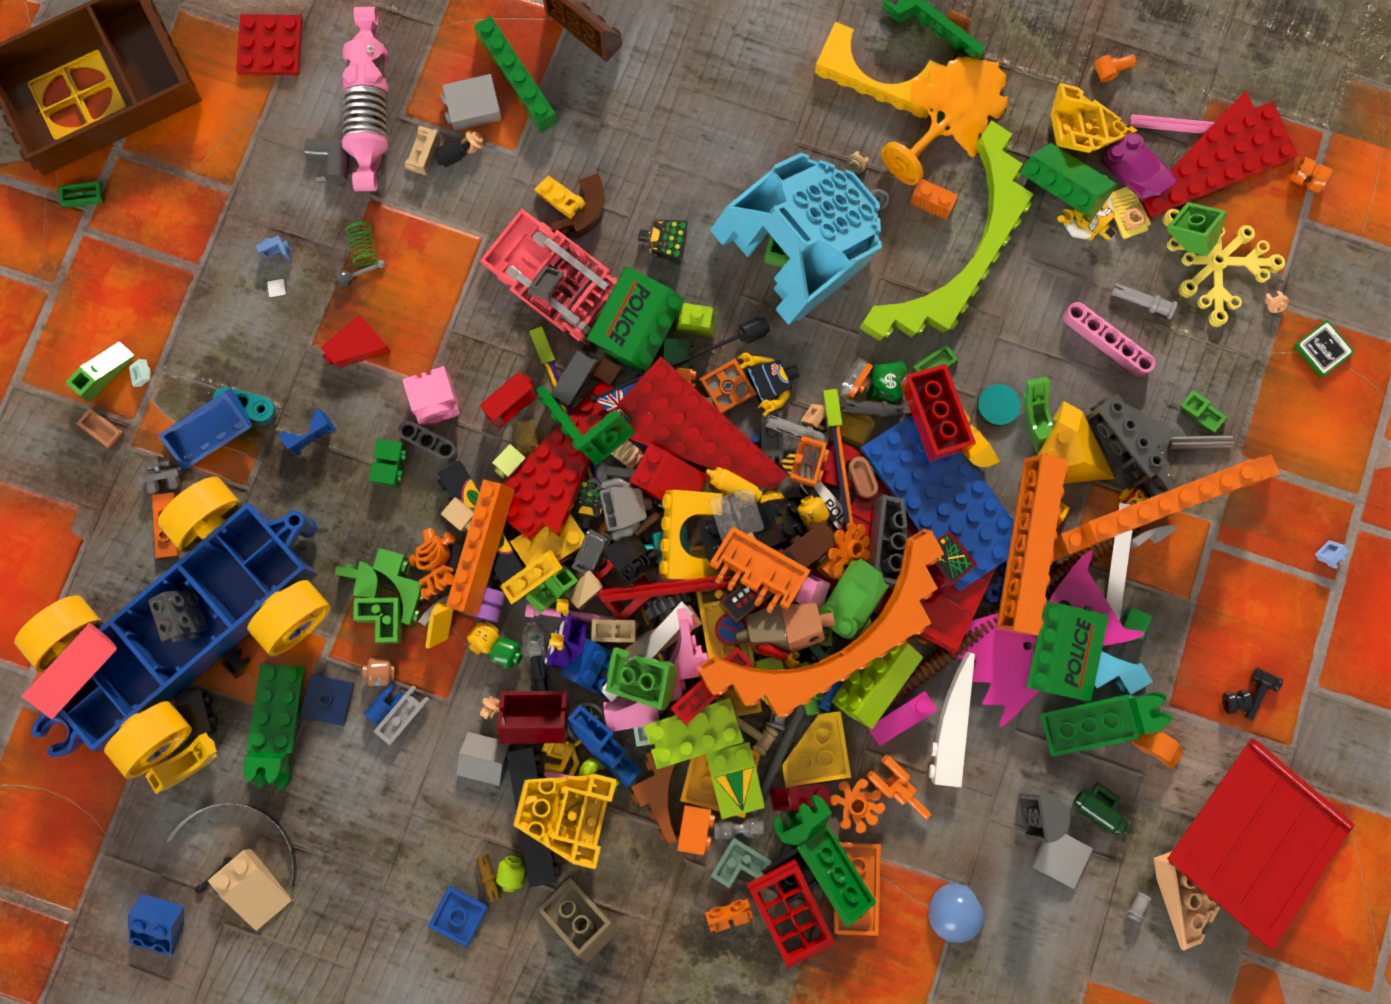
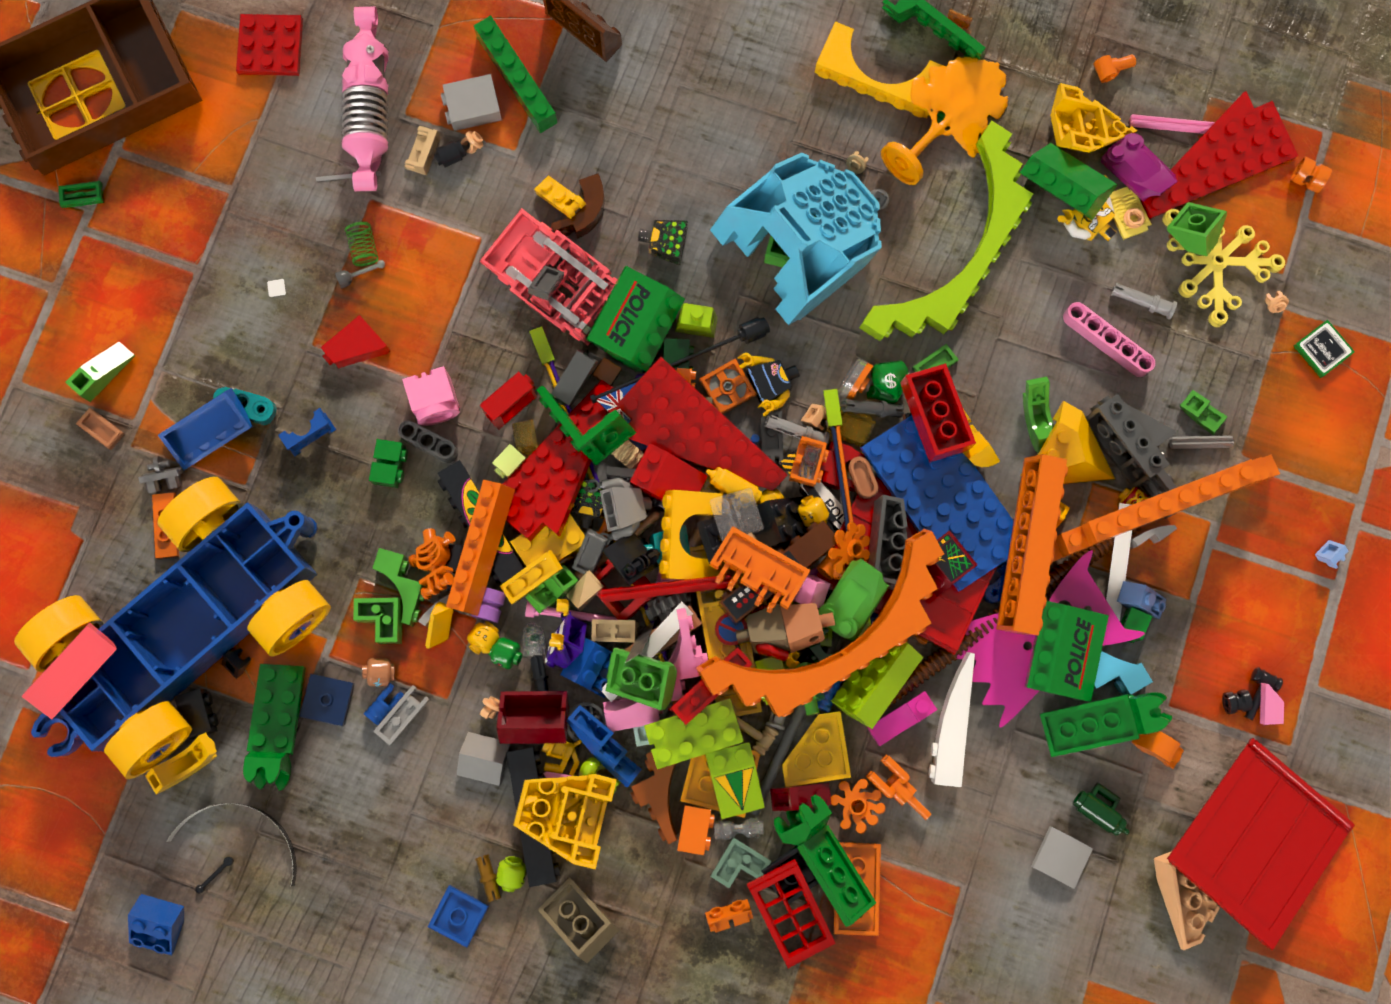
(139, 372): light aqua plate -> none
(178, 616): dark grey brick -> none
(250, 889): tan slope -> none
(272, 246): medium blue bracket -> none
(330, 152): dark grey brick -> none
(367, 579): bright green brick -> none
(458, 514): tan brick -> none
(933, 199): orange brick -> none
(955, 913): medium blue cylinder -> none
(998, 405): teal tile -> none
(1044, 817): dark grey brick -> none
(1139, 907): light grey pin -> none
(1142, 598): none -> medium blue slope
(1271, 706): none -> bright pink tile

